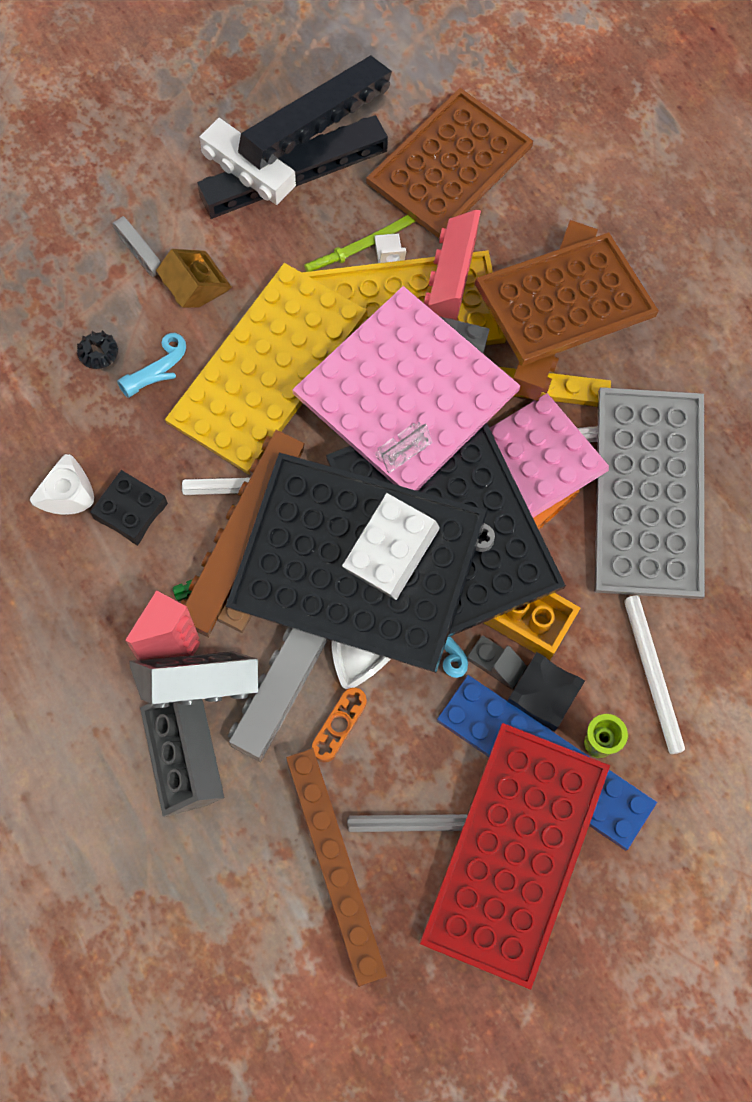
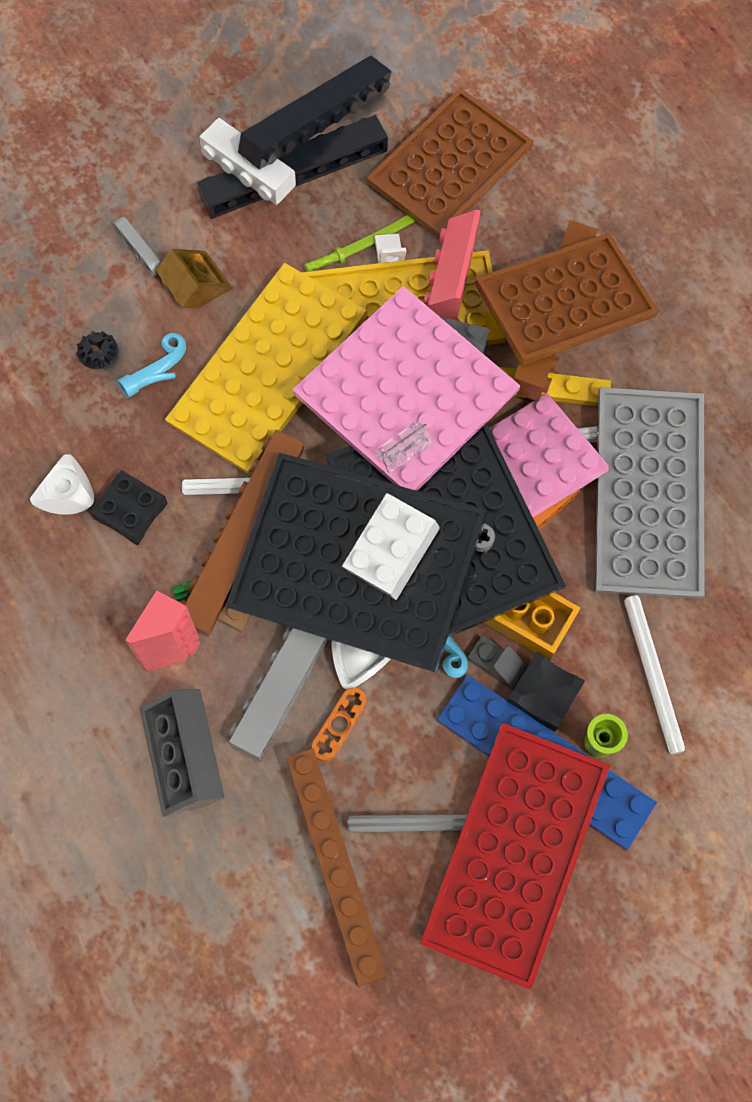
(195, 677): slope -> none

